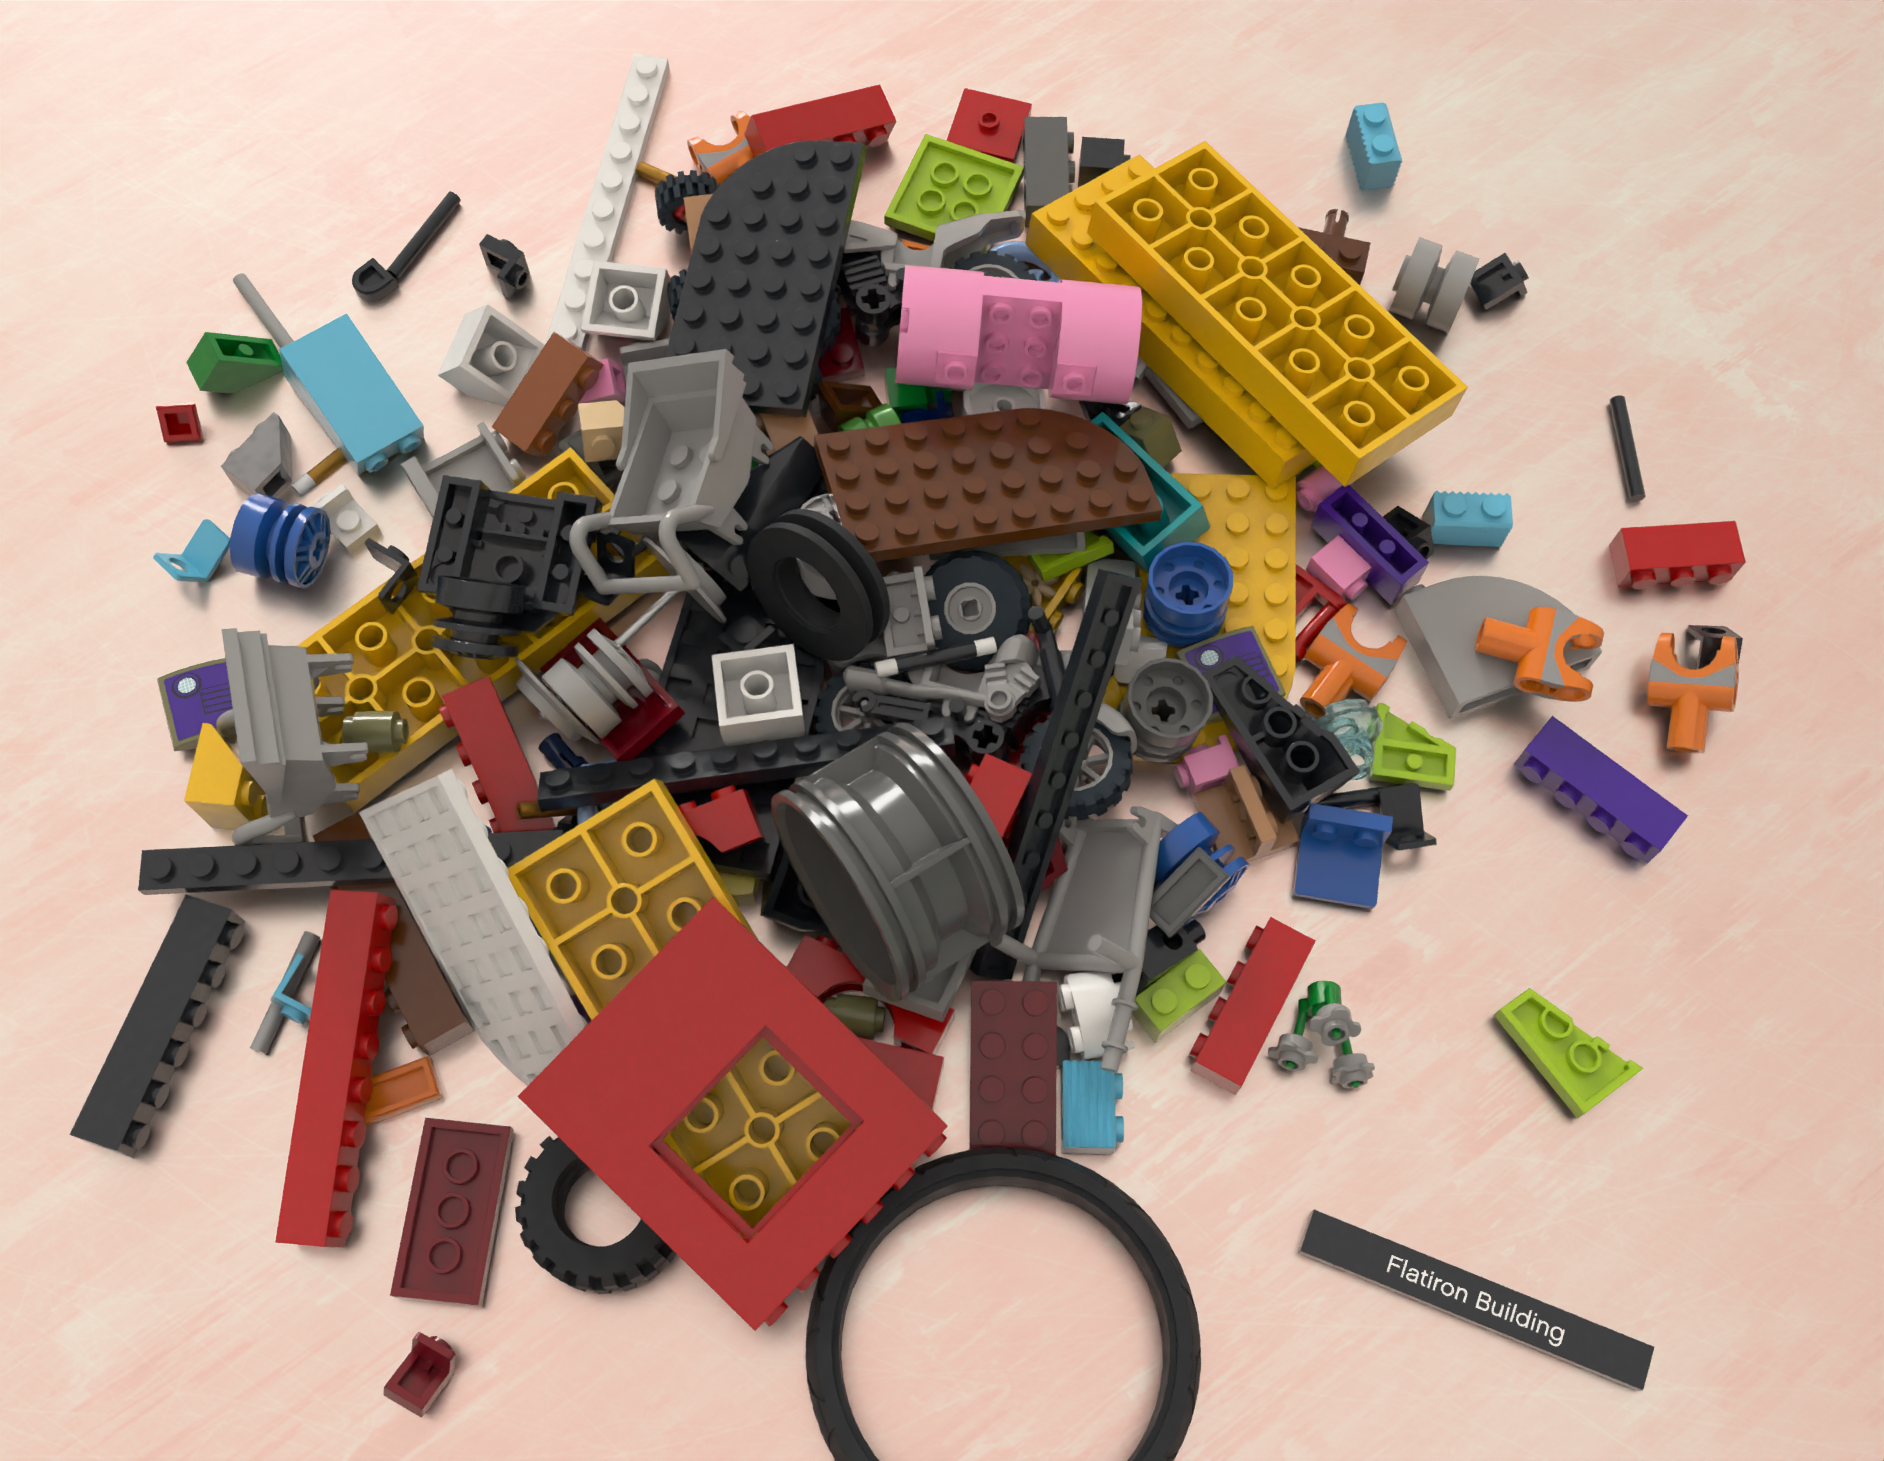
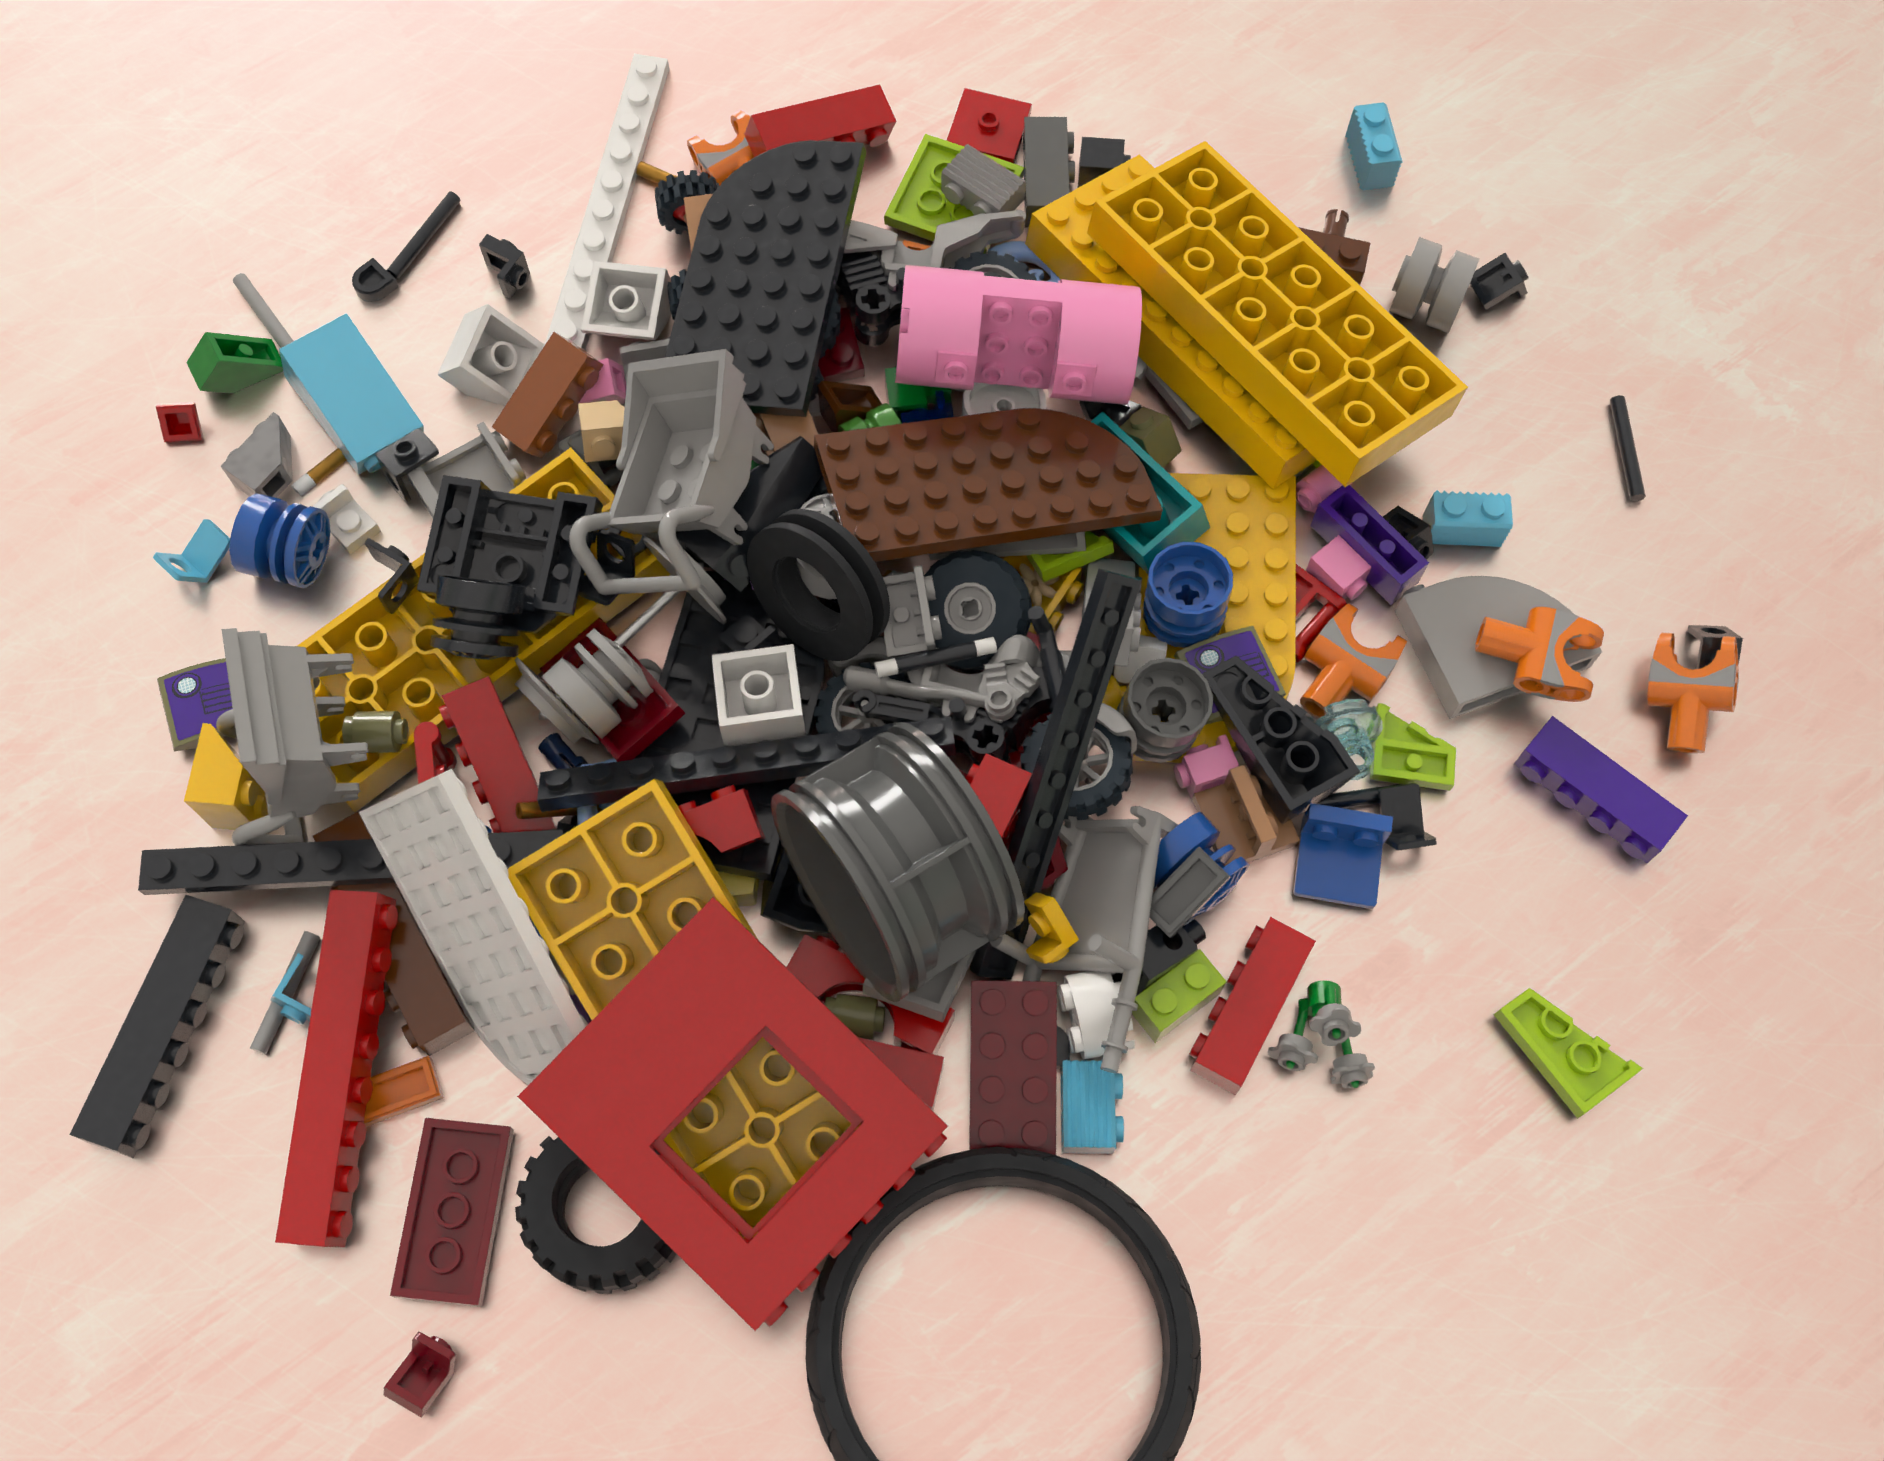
(404, 457): none -> black bracket
(430, 752): none -> red plate
(981, 183): none -> light grey brick
(1052, 926): none -> yellow bracket
(1477, 1300): black tile -> none
(1677, 554): red brick -> none

